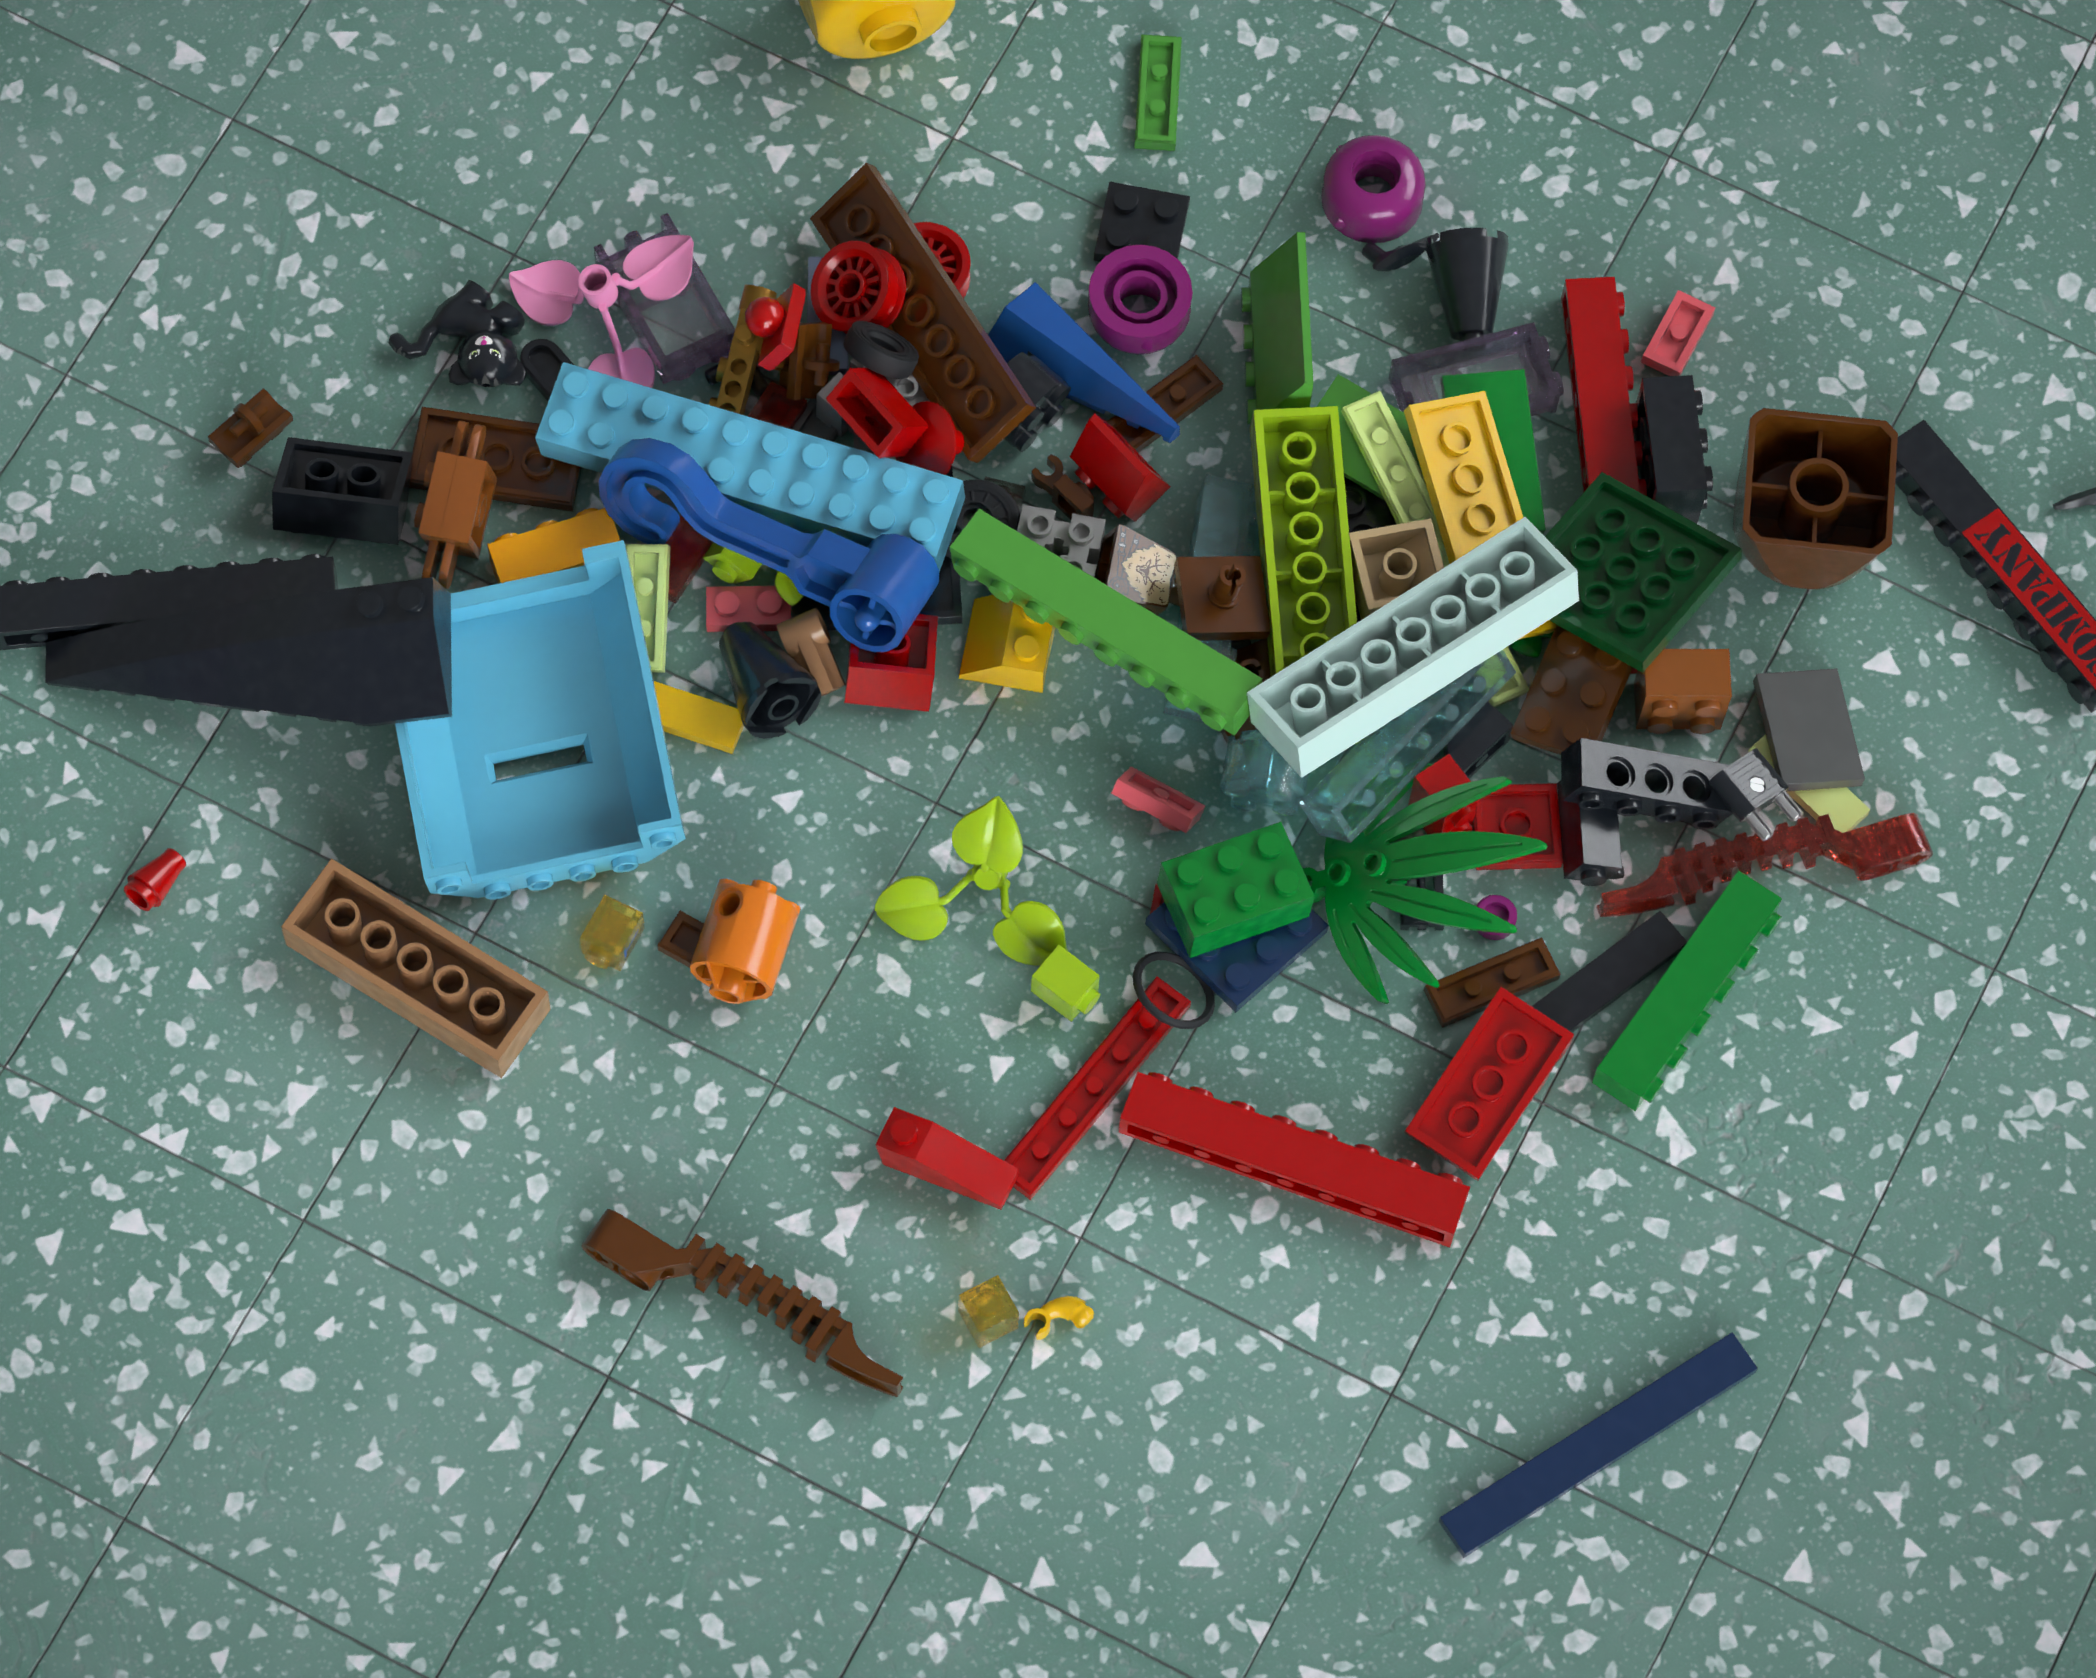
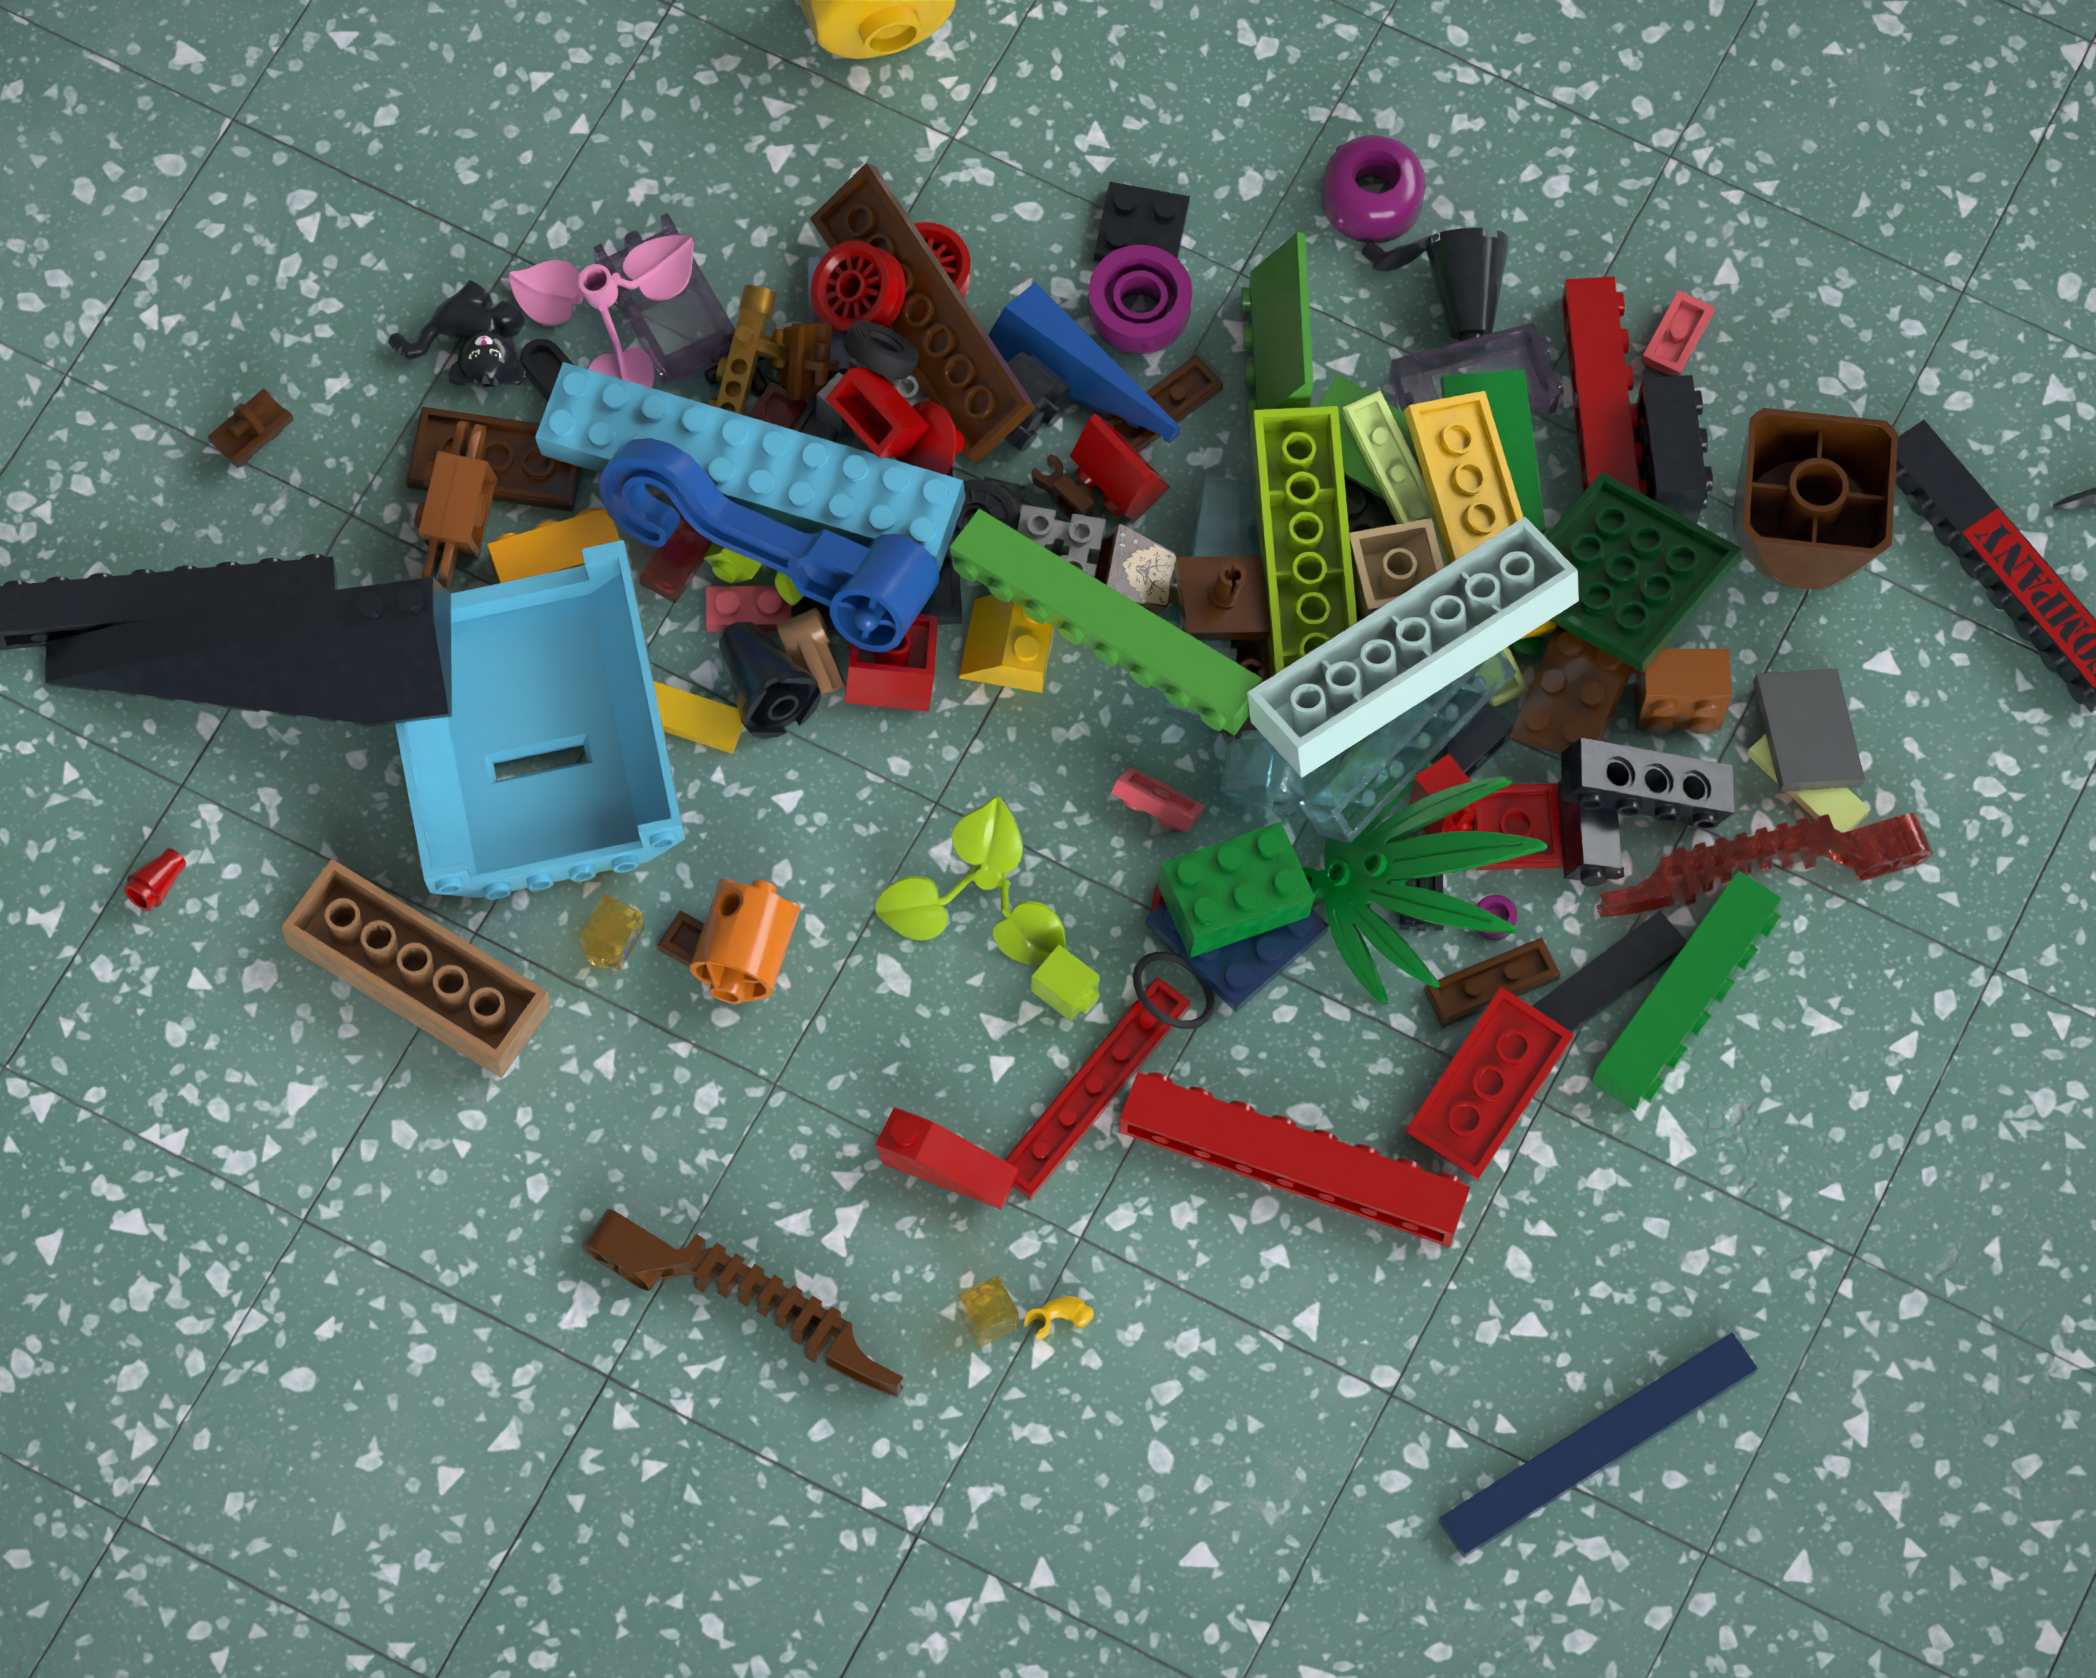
(342, 491): black slope -> none
(651, 581): yellowish green tile -> none
(777, 324): red tile -> none
(1158, 92): bright green tile -> none
(1750, 787): piece -> none

